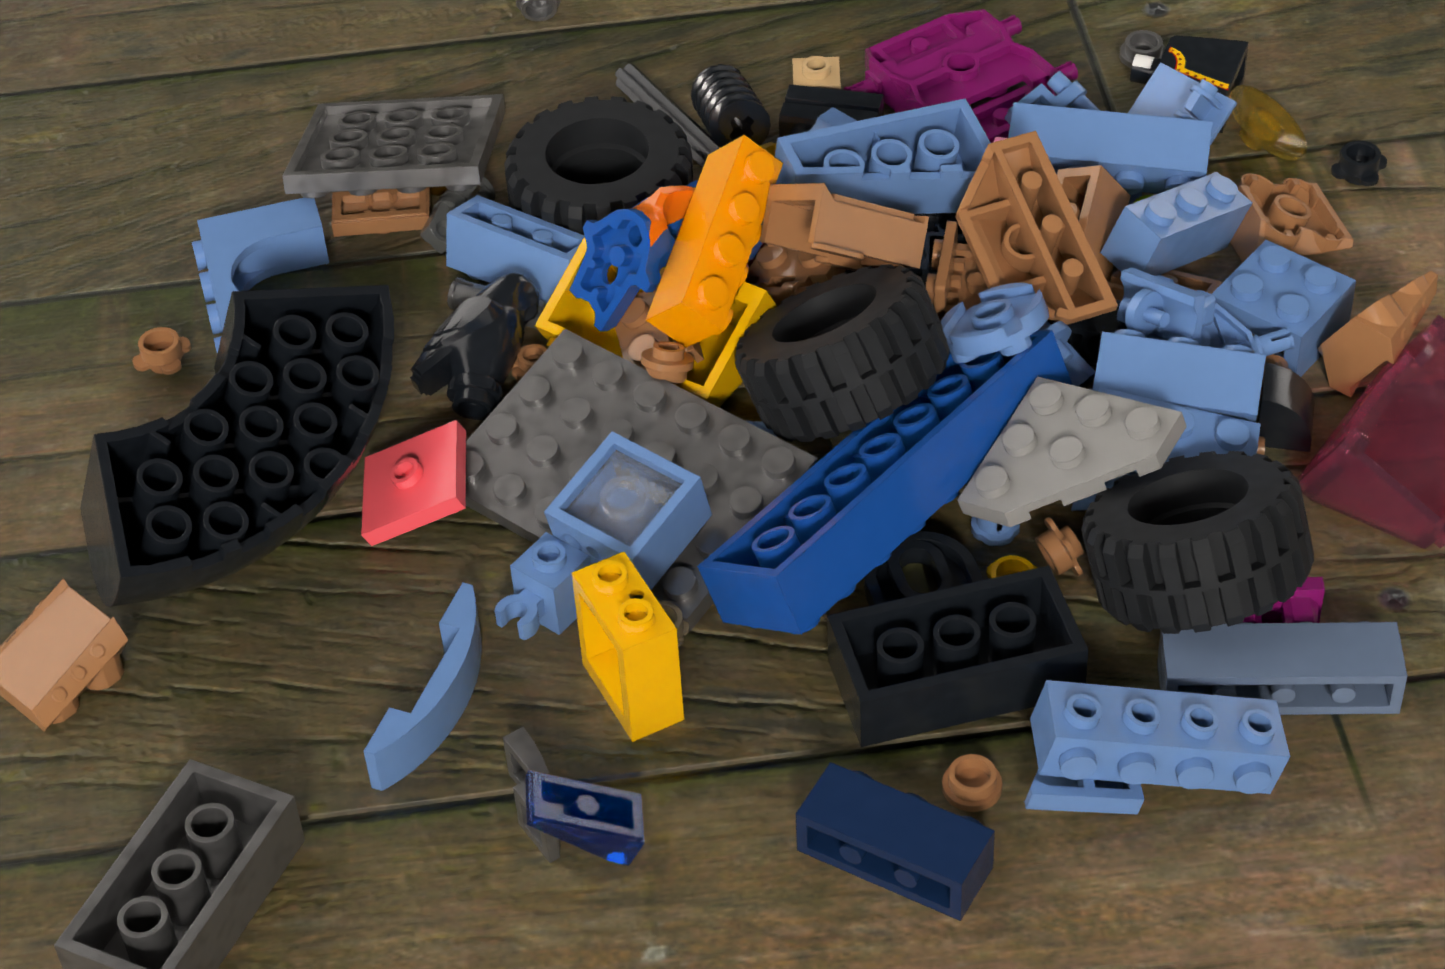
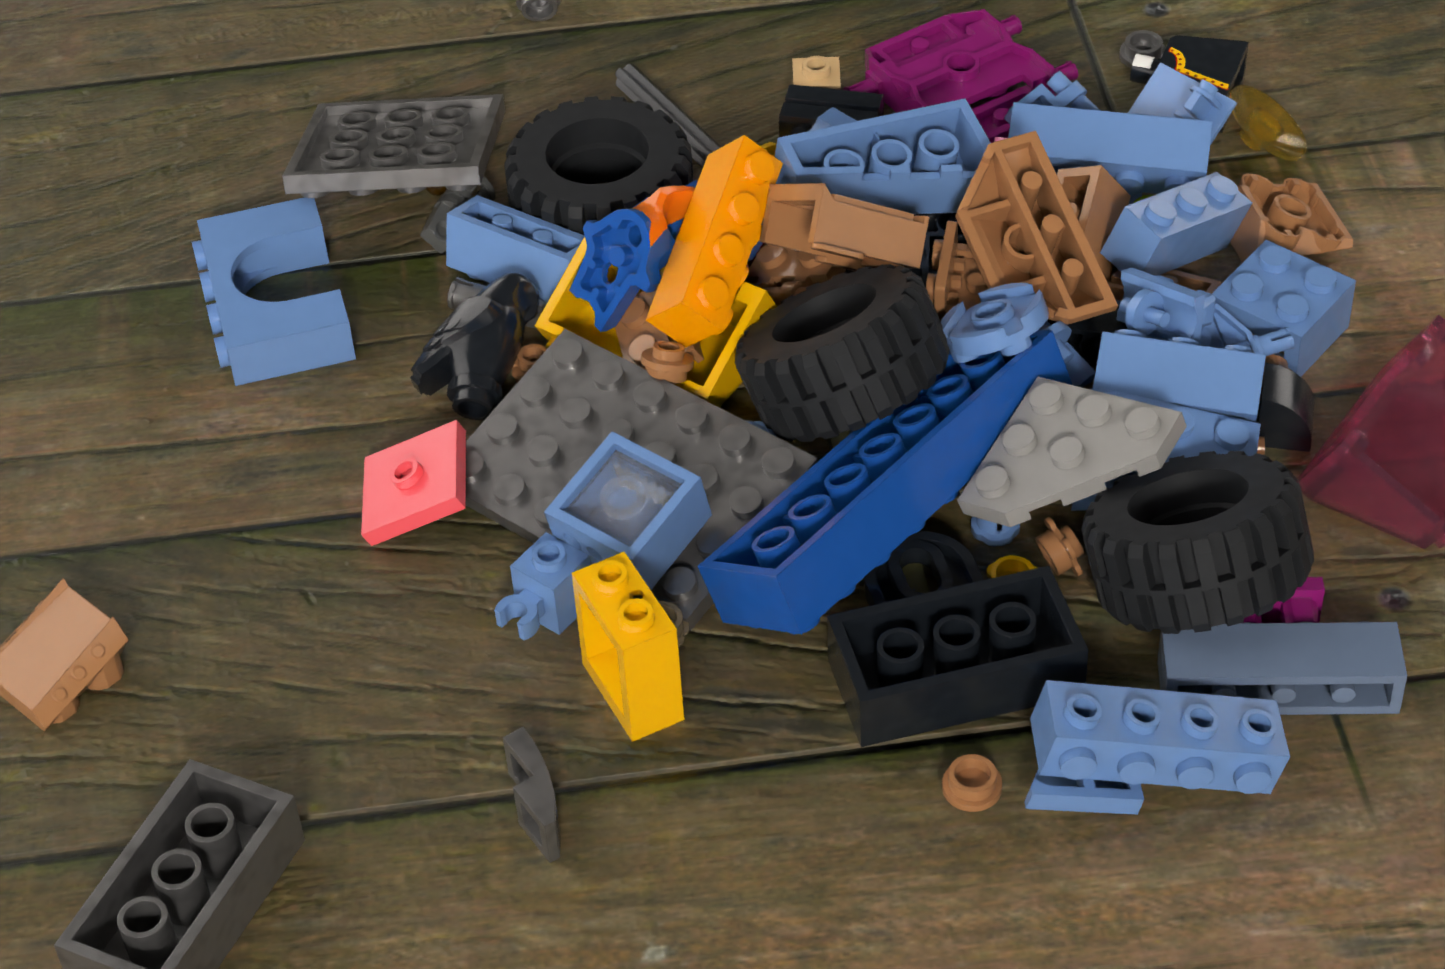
(161, 351): medium nougat plate -> none
(251, 451): black brick -> none
(379, 212): medium nougat plate -> none
(407, 738): medium blue slope -> none
(586, 815): clear blue slope -> none
(729, 106): black piece -> none
(895, 840): dark blue brick -> none
(1359, 163): black plate -> none
(1376, 334): medium nougat slope -> none

